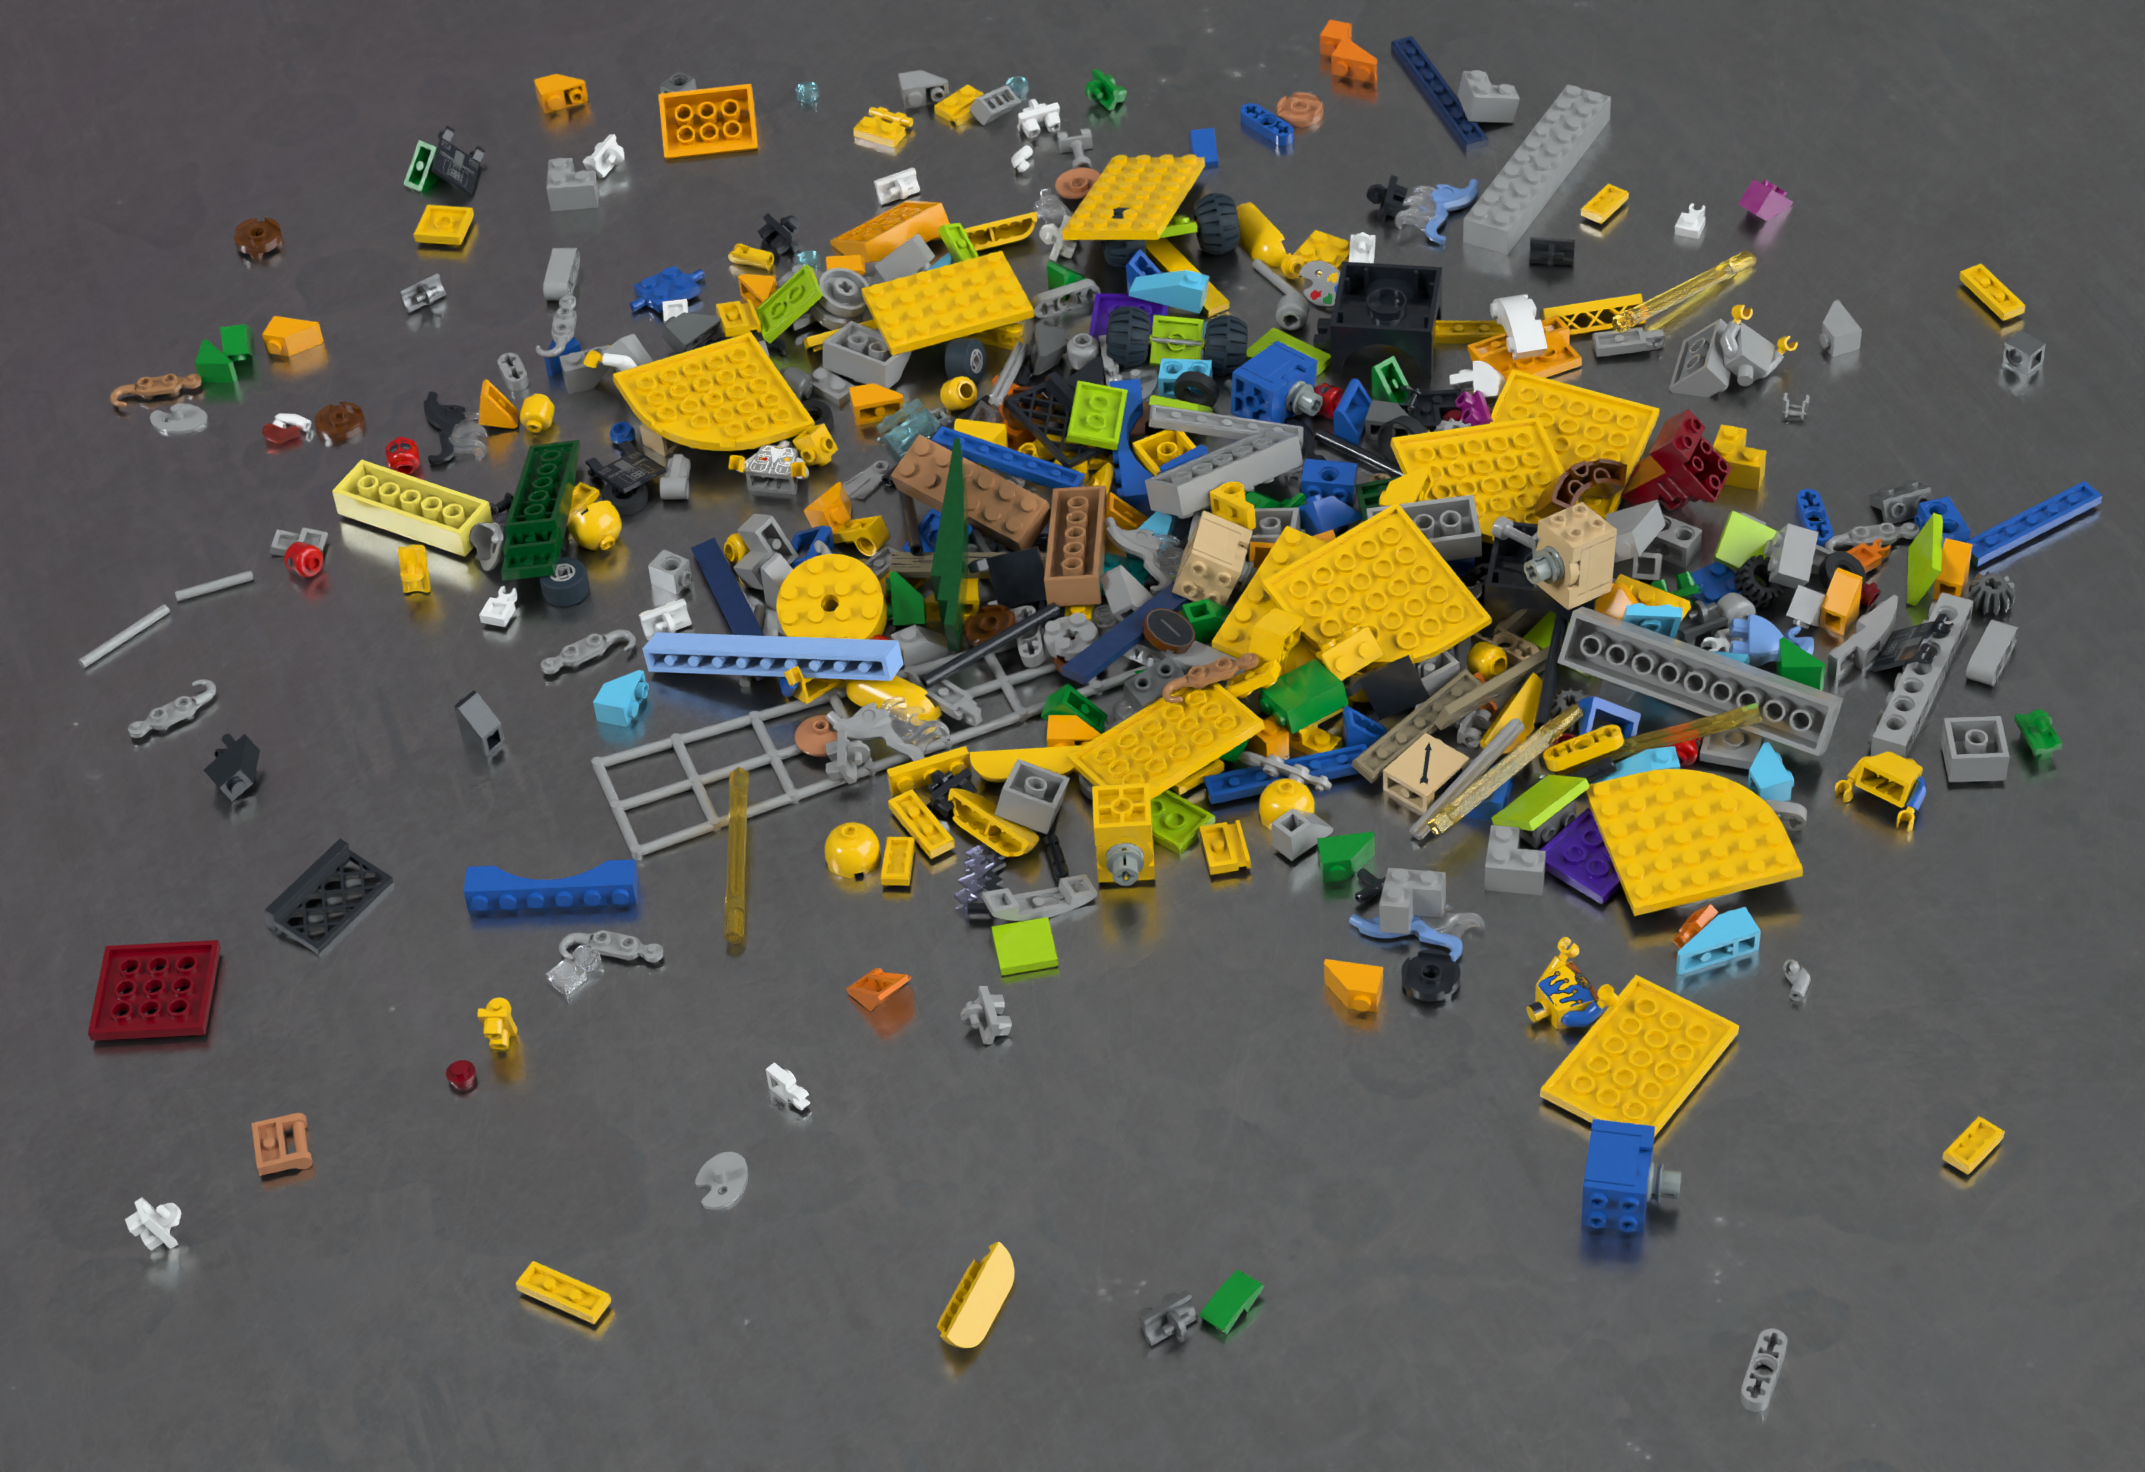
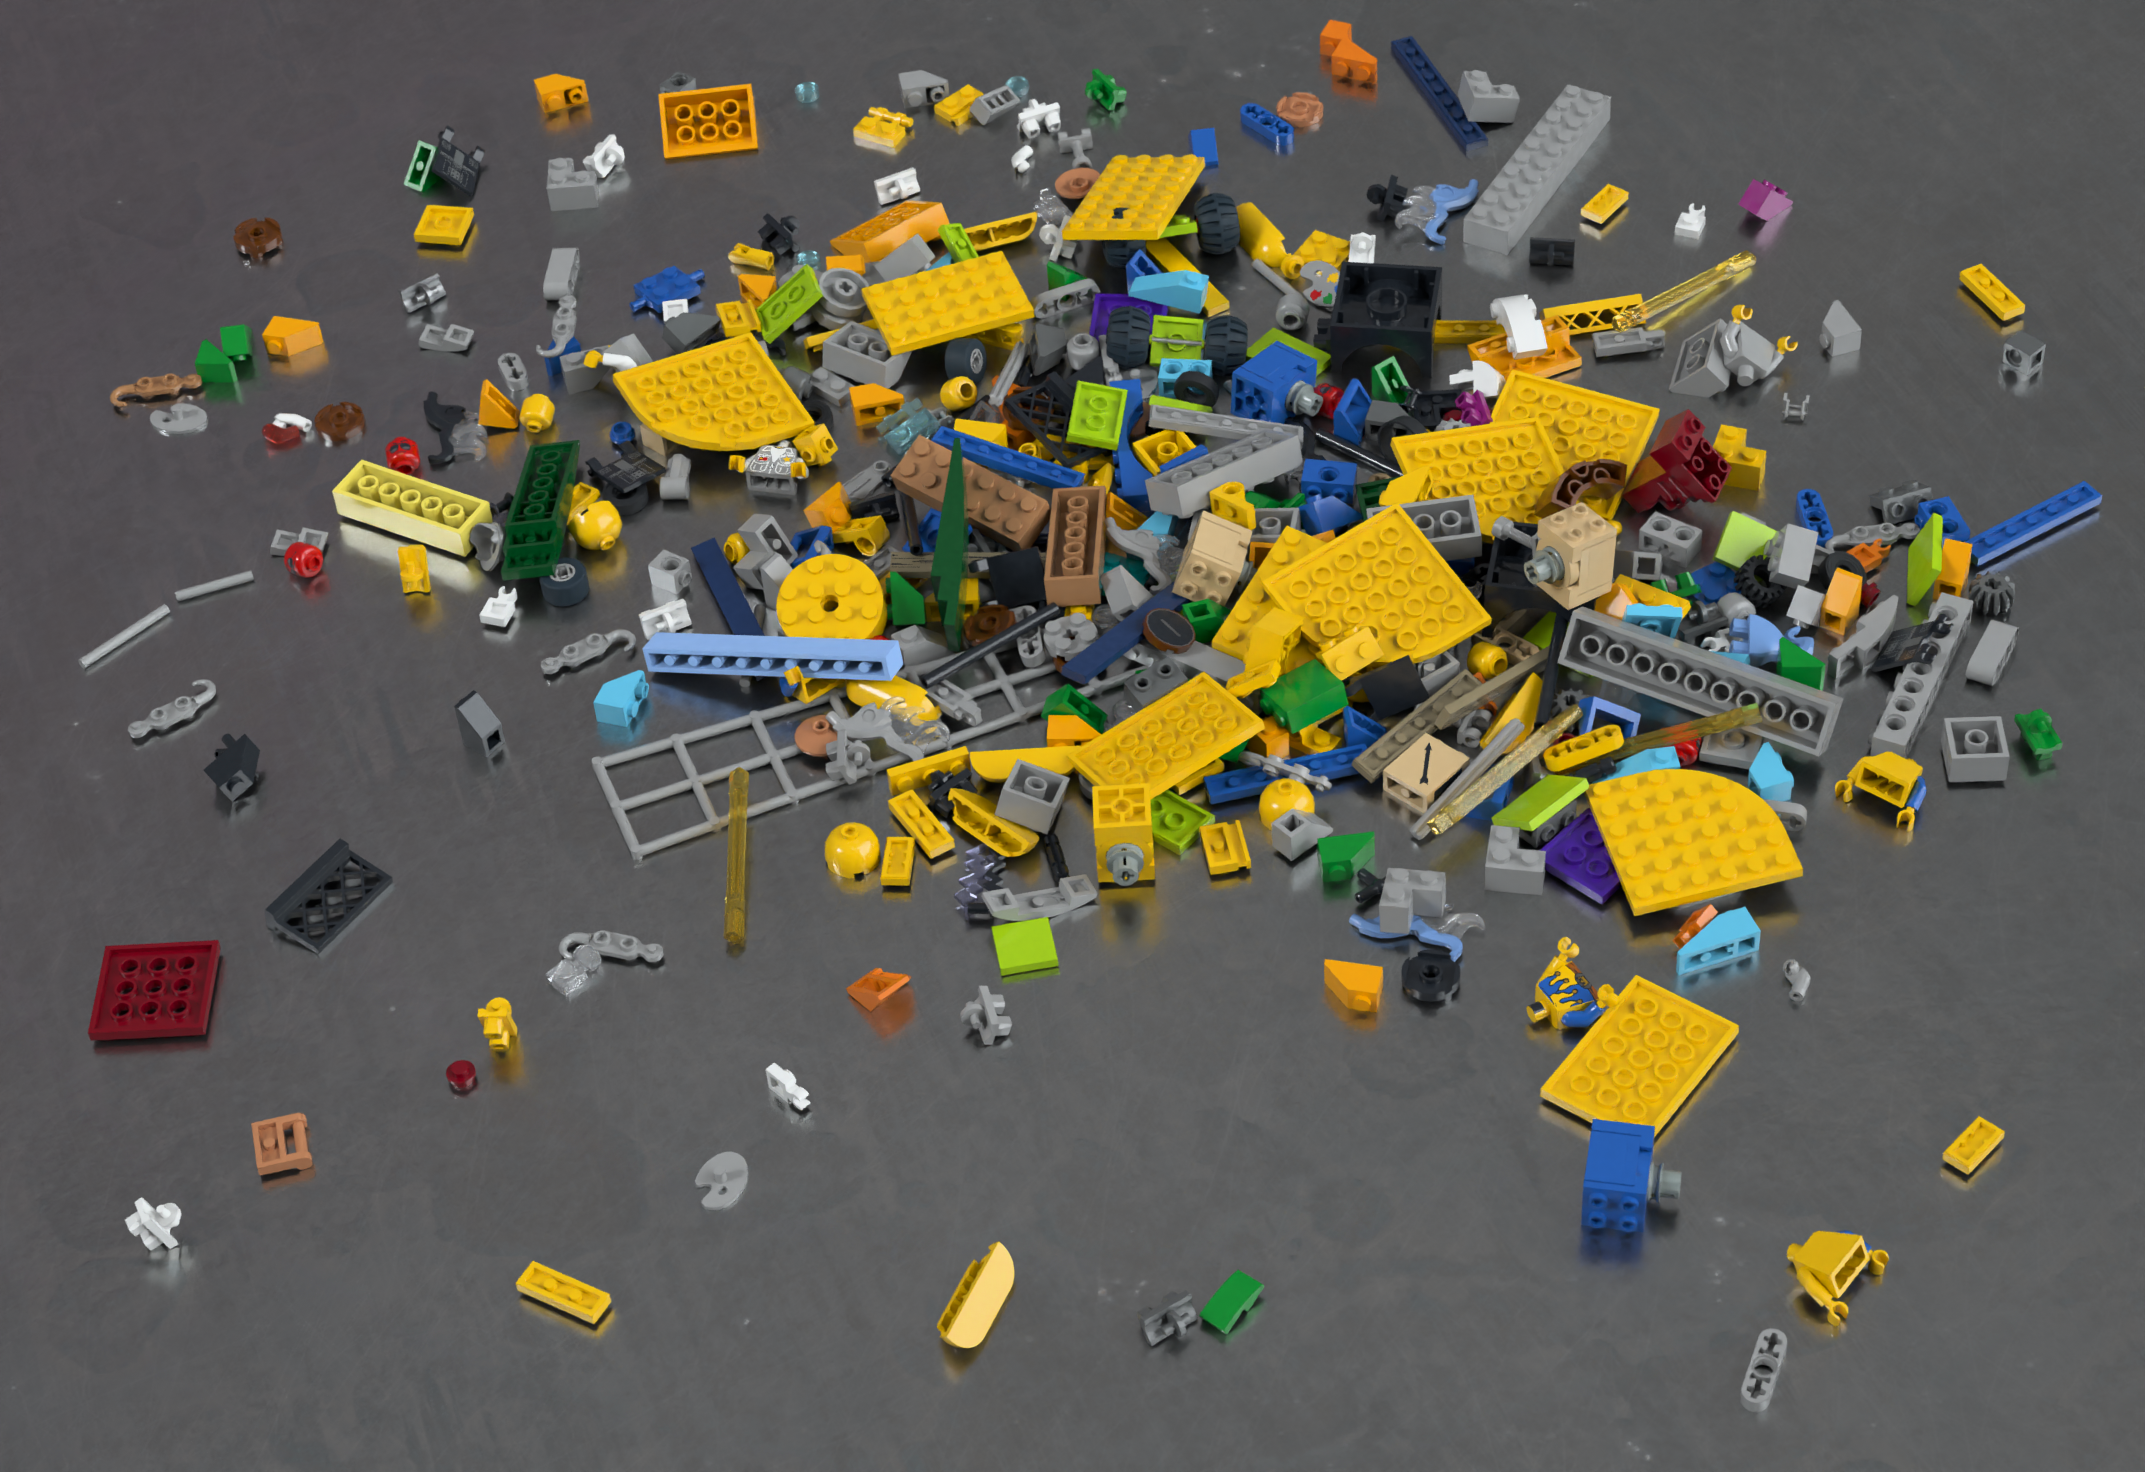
(440, 339): none -> light grey slope
(605, 885): blue arch -> none
(881, 504): none -> black hips
(1210, 673): medium nougat piece -> none
(1635, 528): light grey slope -> none
(1830, 1264): none -> yellow torso

